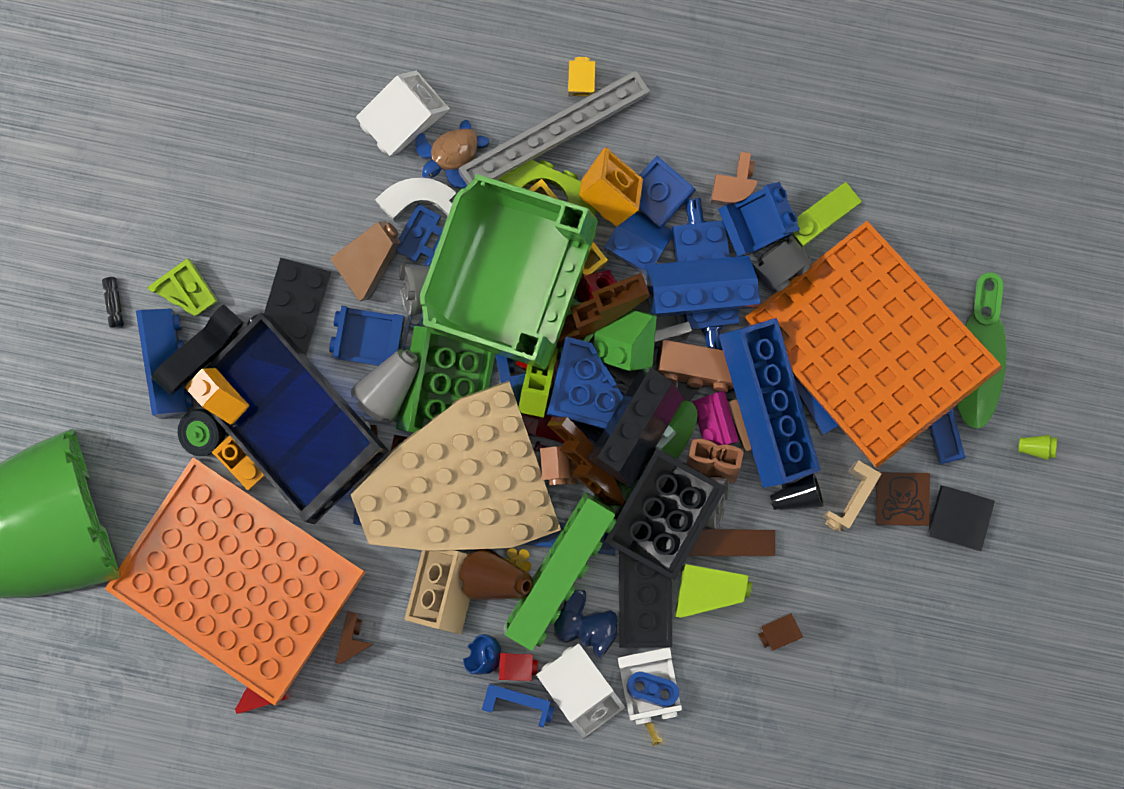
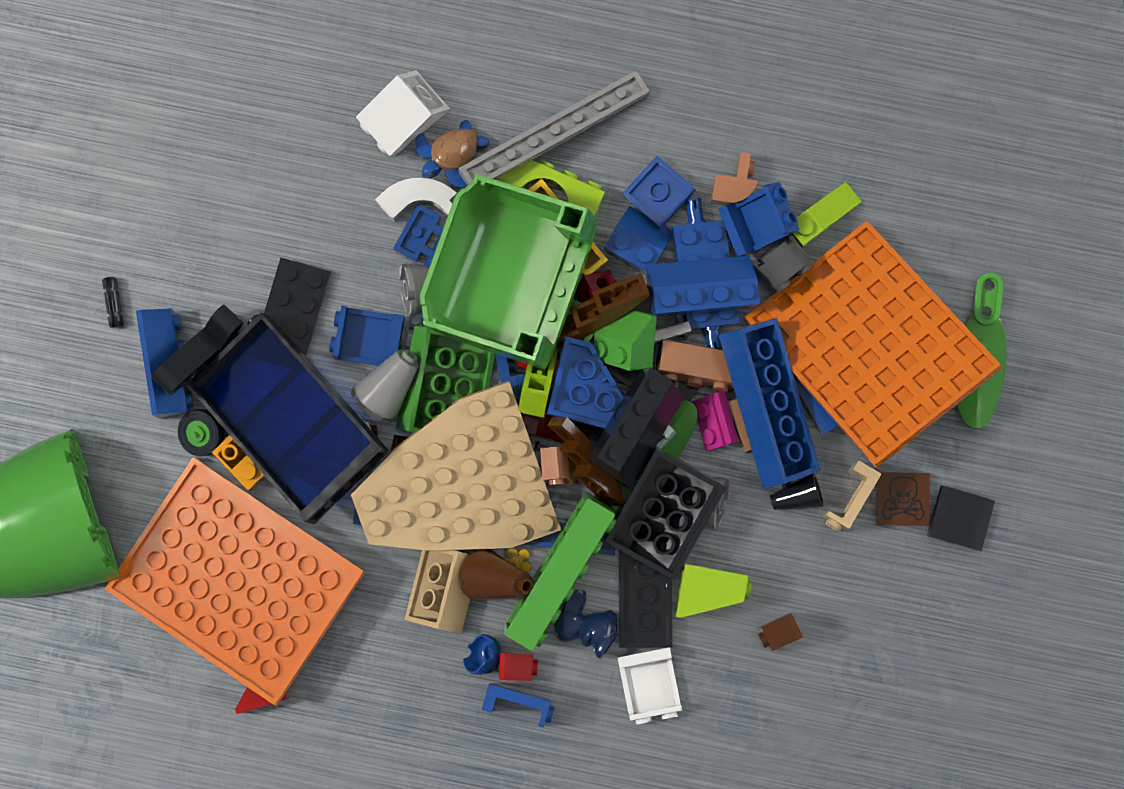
(185, 288): lime wing -> none
(217, 395): light orange slope -> none
(348, 645): reddish brown slope -> none
(367, 258): medium nougat slope -> none
(580, 690): white slope -> none
(581, 77): yellow brick -> none
(611, 188): light orange slope -> none
(652, 687): blue plate -> none
(652, 733): clear yellow piece -> none
(714, 459): nougat brick -> none
(734, 543): reddish brown slope -> none
(947, 439): blue tile -> none
(1039, 446): lime cone -> none

